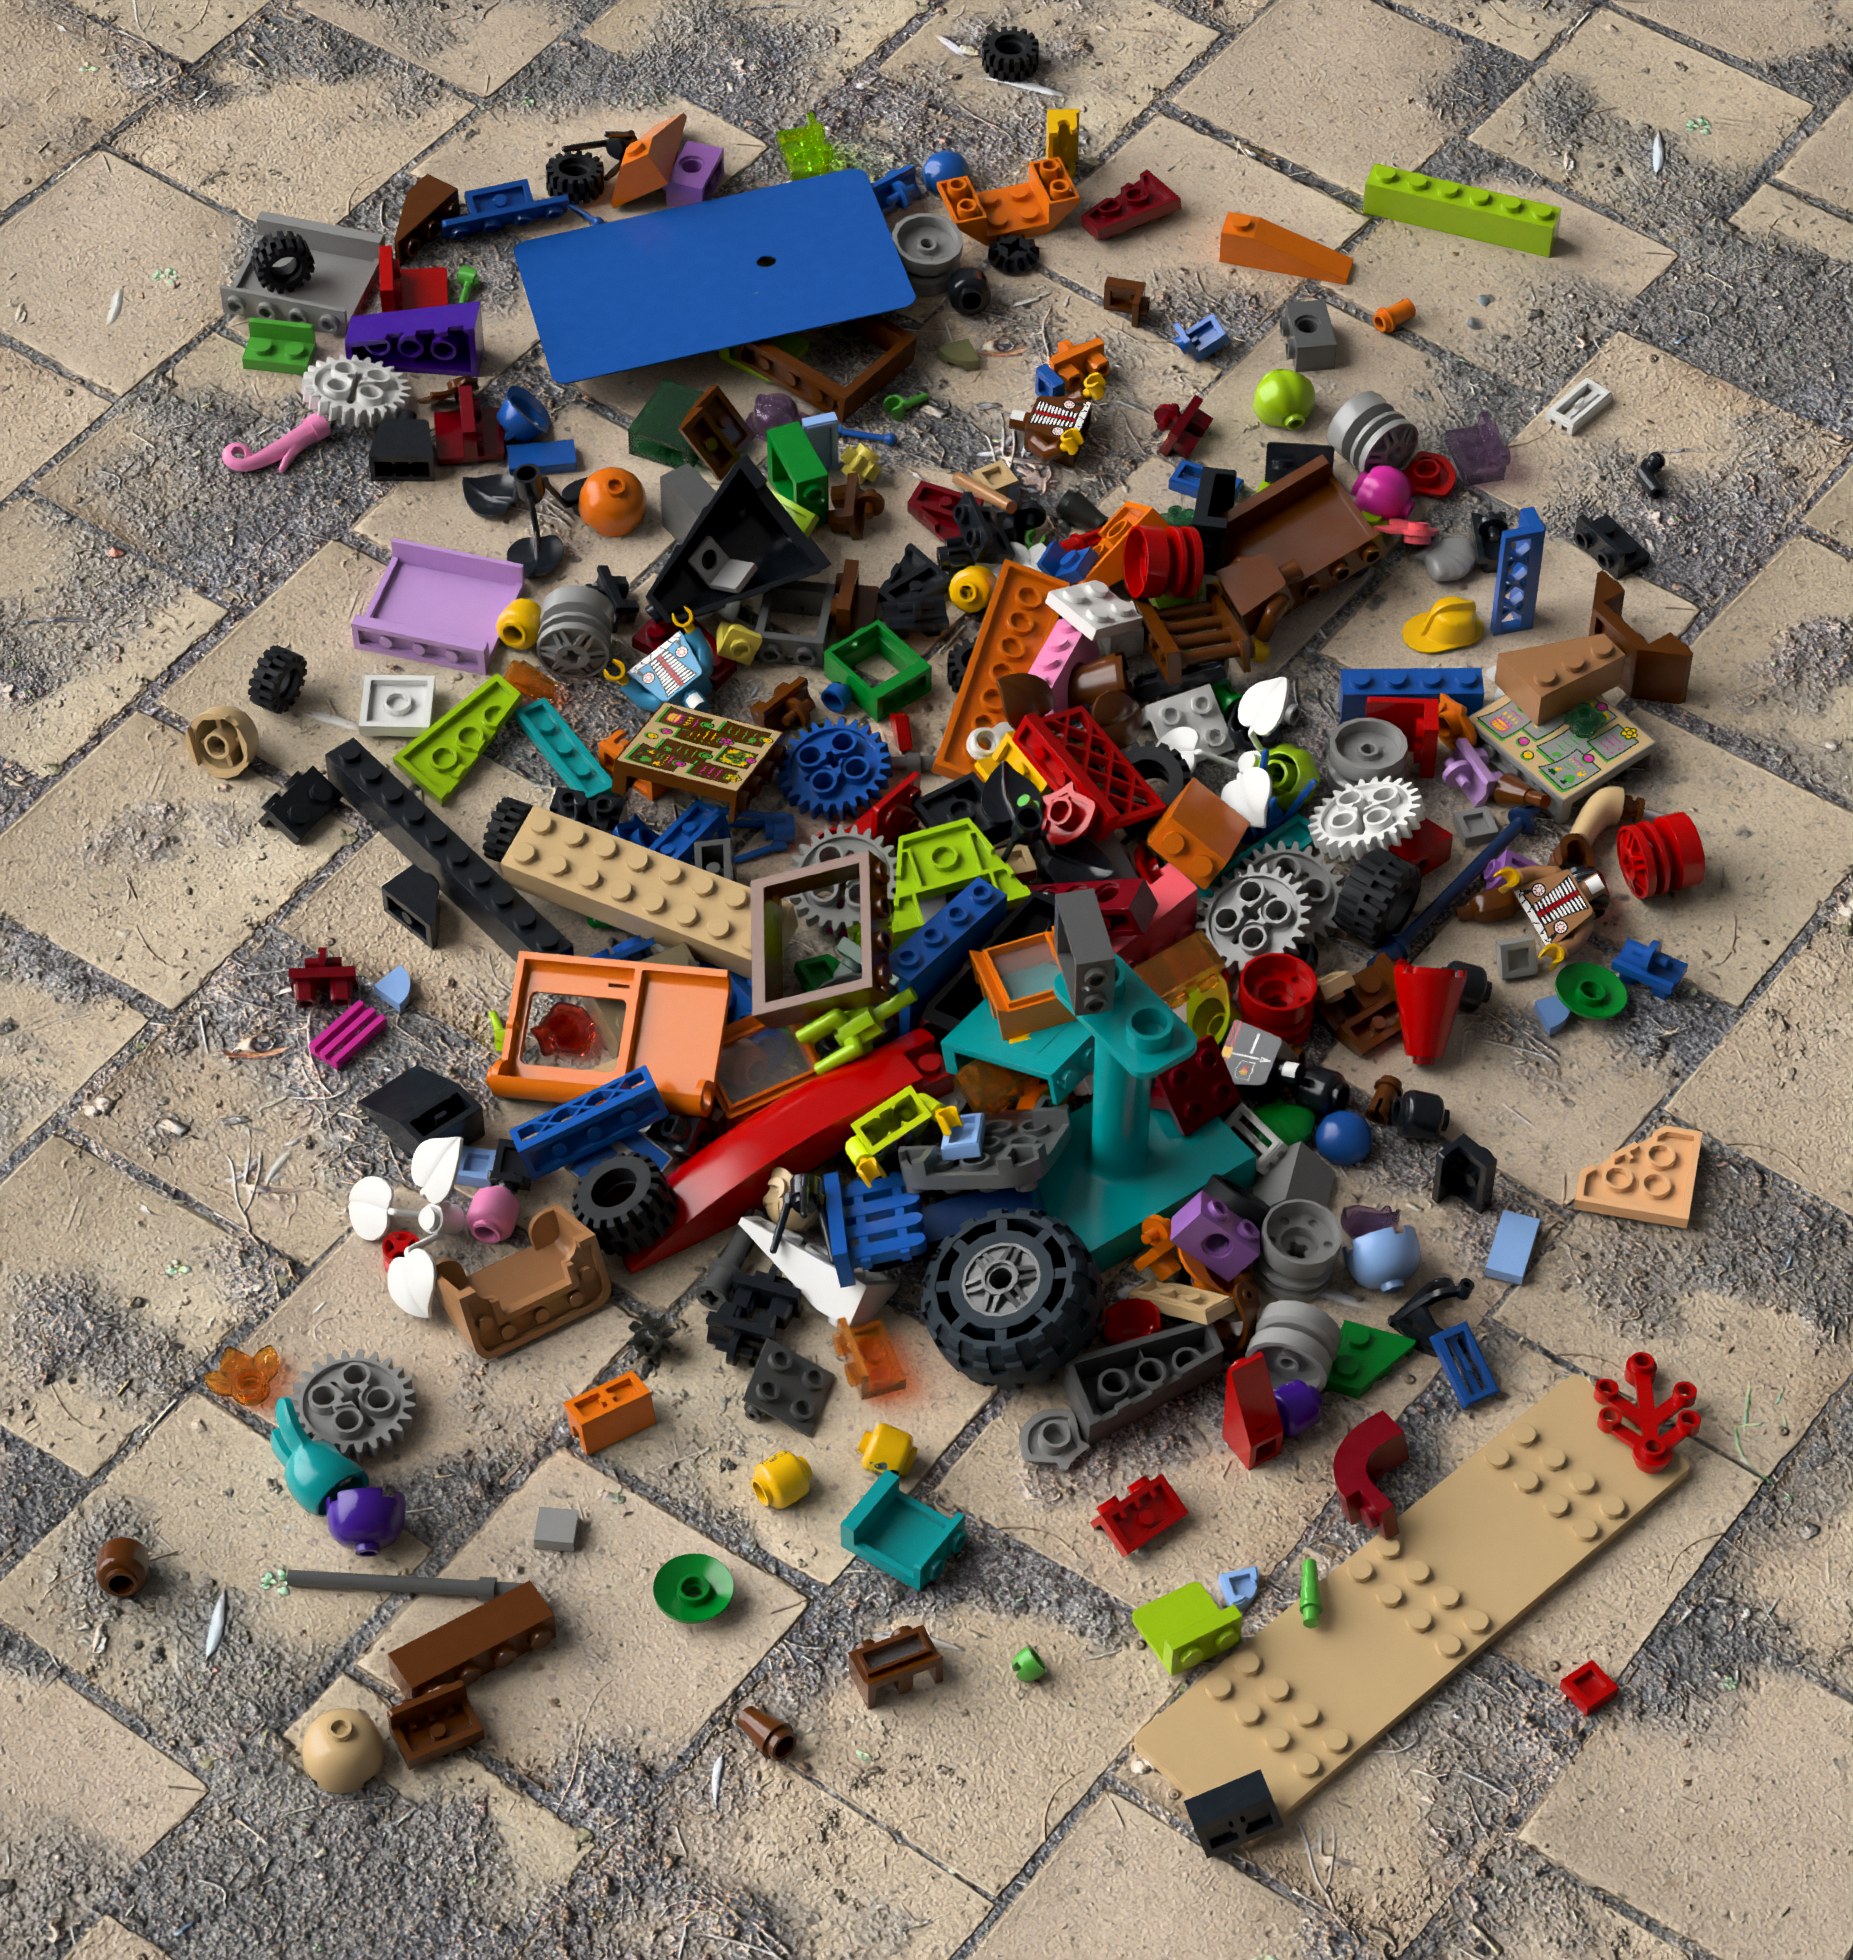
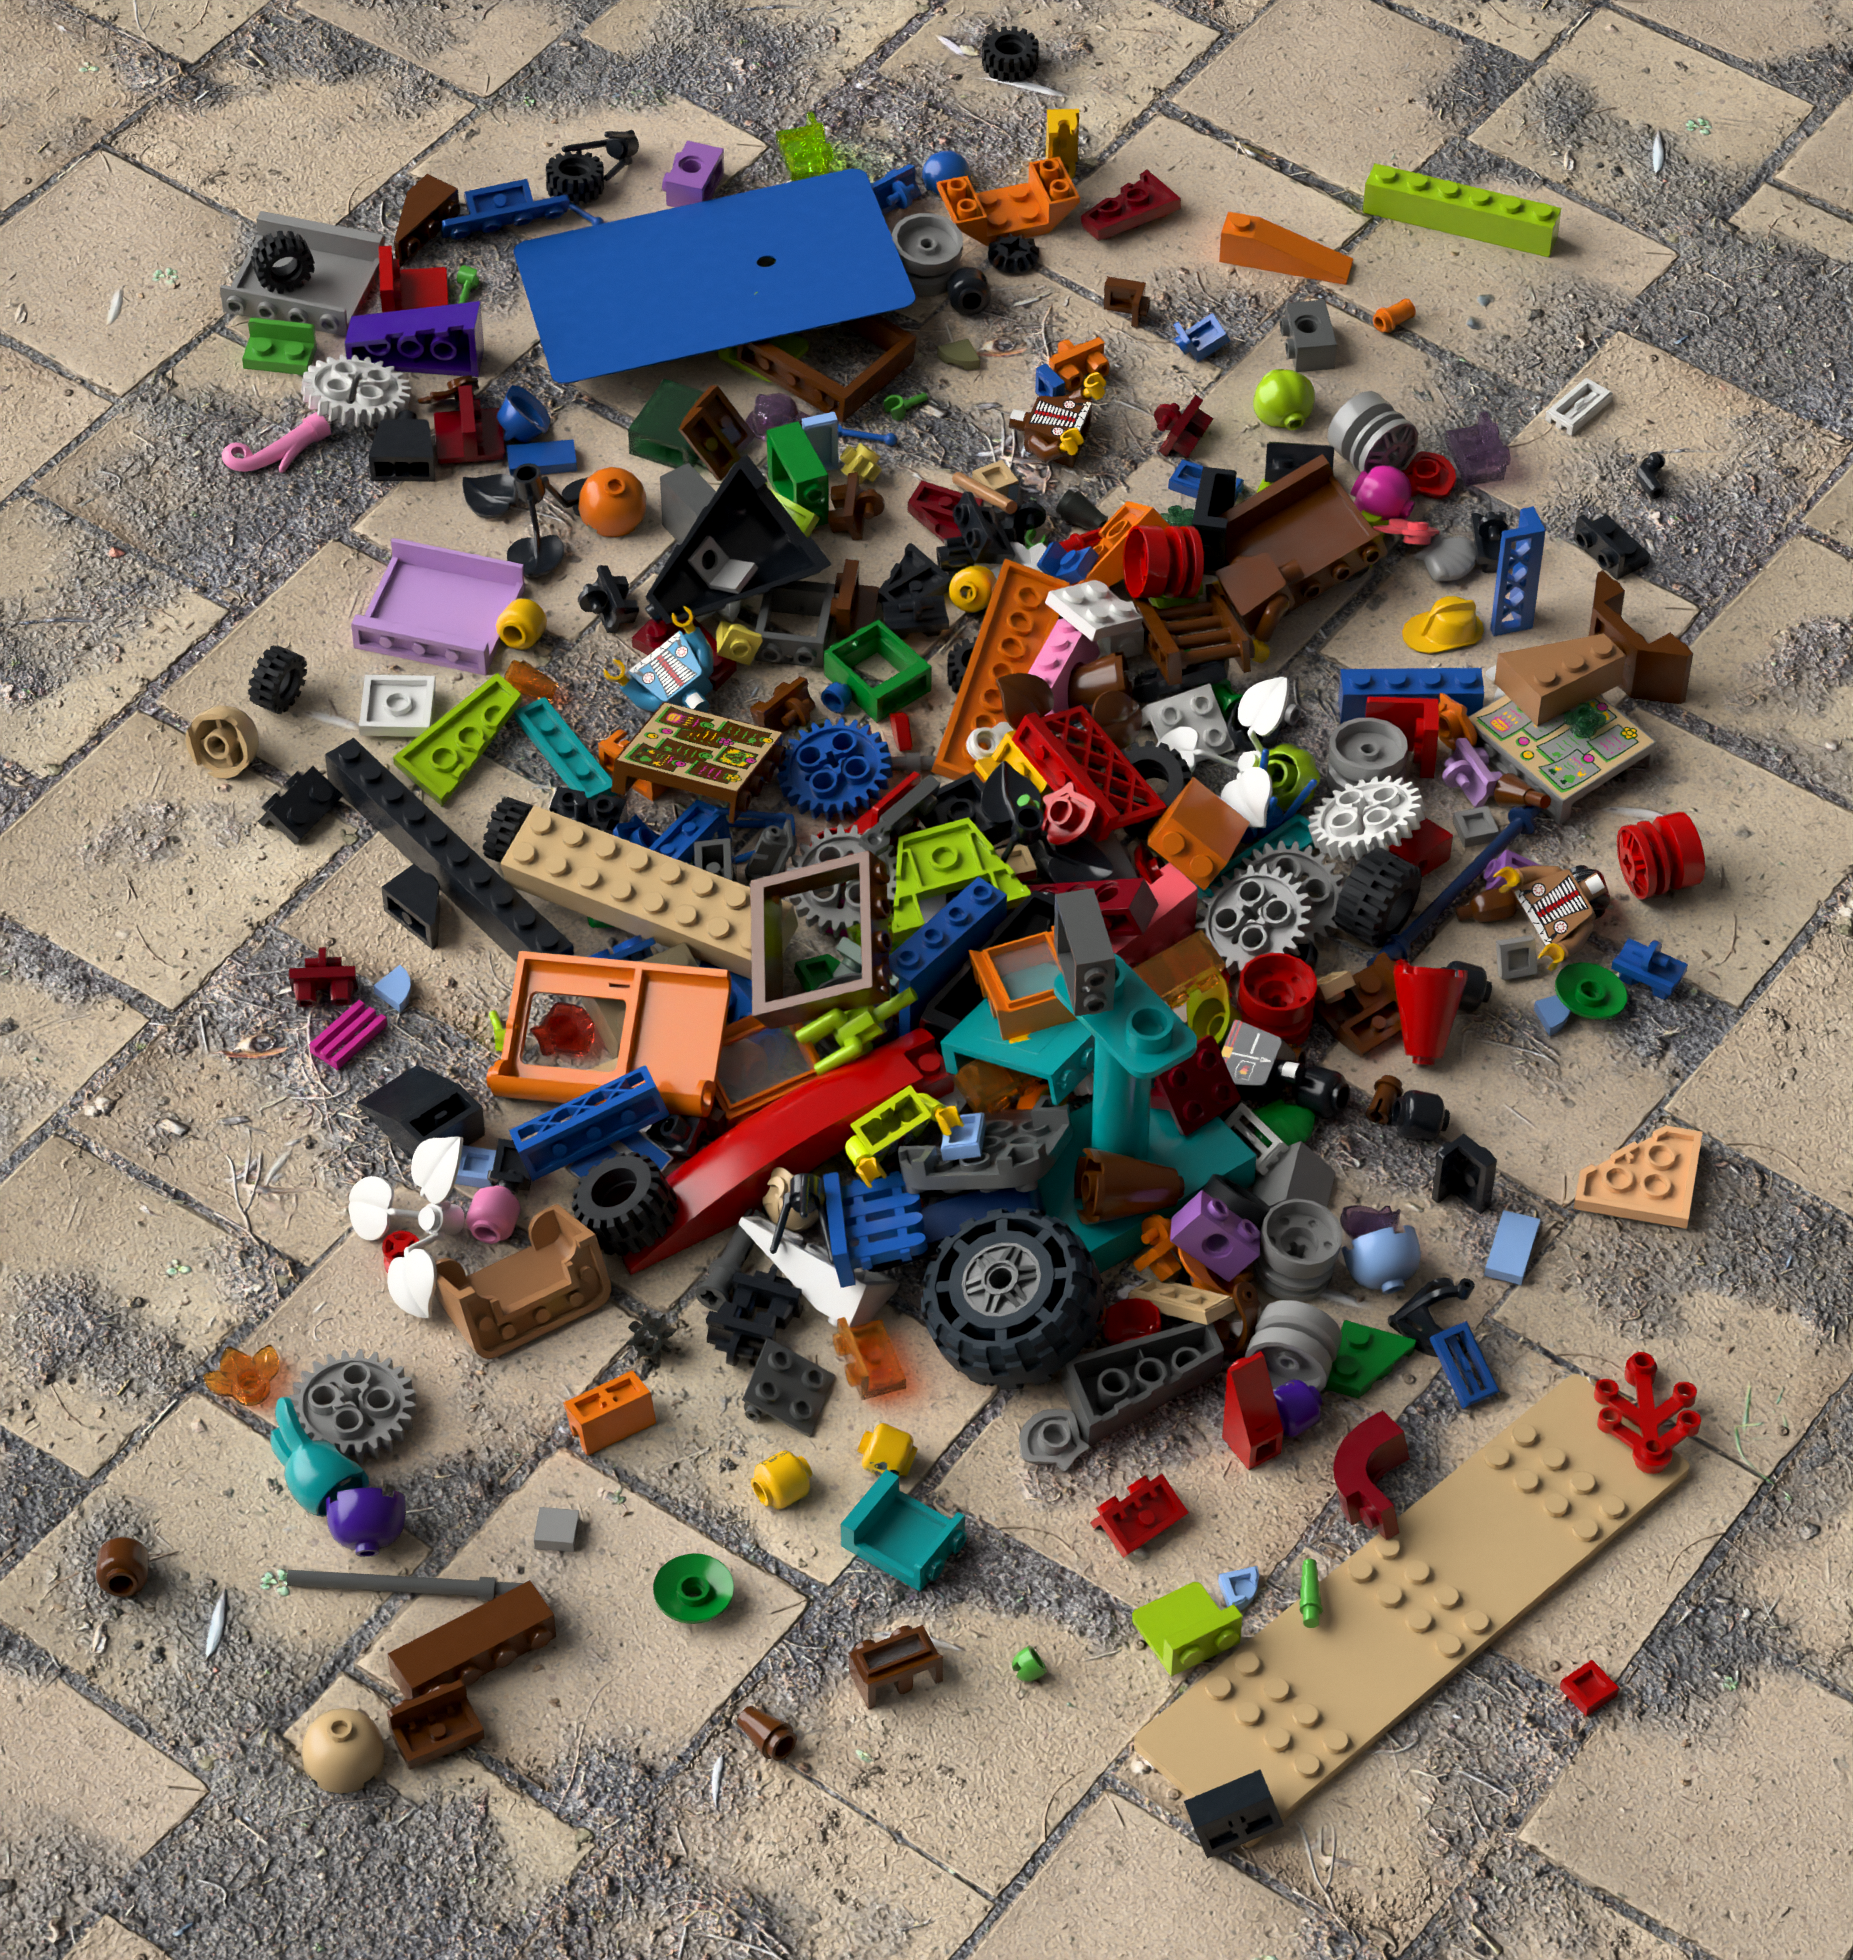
(575, 631): light grey wheel -> none
(649, 161): orange wedge -> none
(771, 852): none -> dark grey hinge
(901, 815): none -> dark grey hinge
(1122, 1186): none -> reddish brown cone
(1344, 1138): blue hair -> none
(1599, 811): piece -> none

